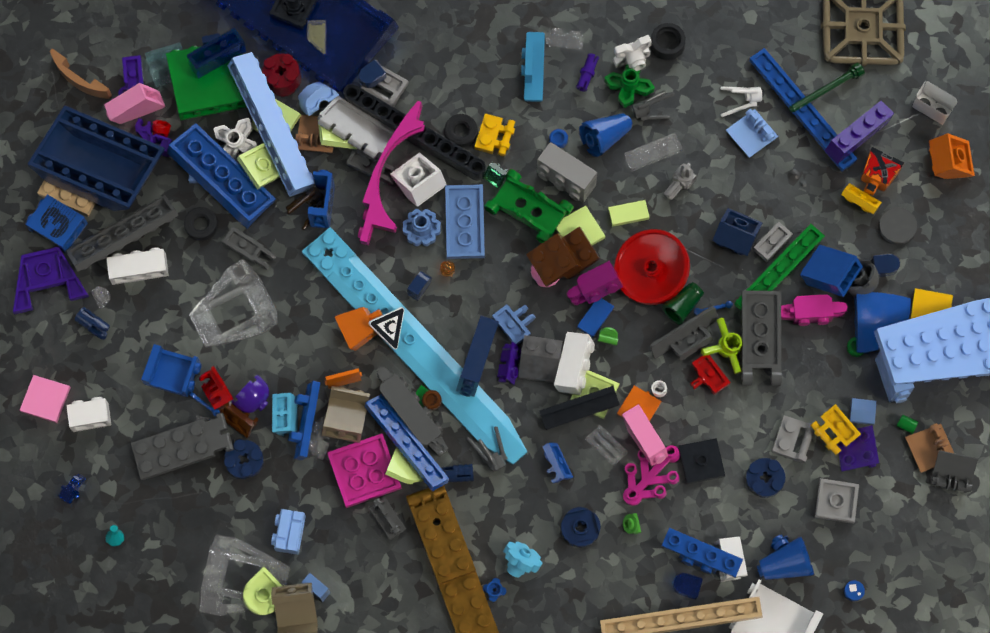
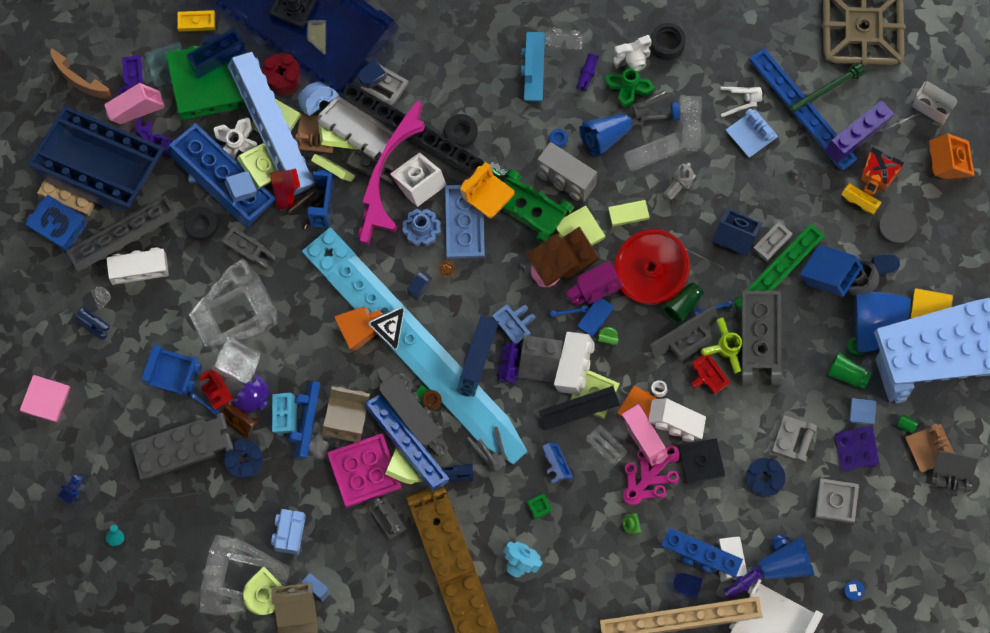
(43, 271): dark purple wing -> none
(88, 414): white brick -> none
(161, 127): red tile -> none
(196, 20): none -> yellow plate
(236, 361): none -> clear plate
(240, 186): none -> medium blue piece
(284, 185): none -> red tile
(333, 167): none -> yellowish green tile
(343, 378): orange piece -> none
(486, 191): none -> light orange bracket
(489, 132): yellow plate -> none
(495, 583): blue plate -> none
(539, 506): none -> green tile
(575, 537): dark blue plate -> none
(584, 310): none -> blue hinge
(675, 111): none -> blue tile
(677, 419): none -> white brick
(691, 123): none -> clear plate
(742, 583): none -> dark purple pin
(813, 310): dark pink hinge -> none
(840, 425): yellow plate -> none
(848, 371): none -> green plant

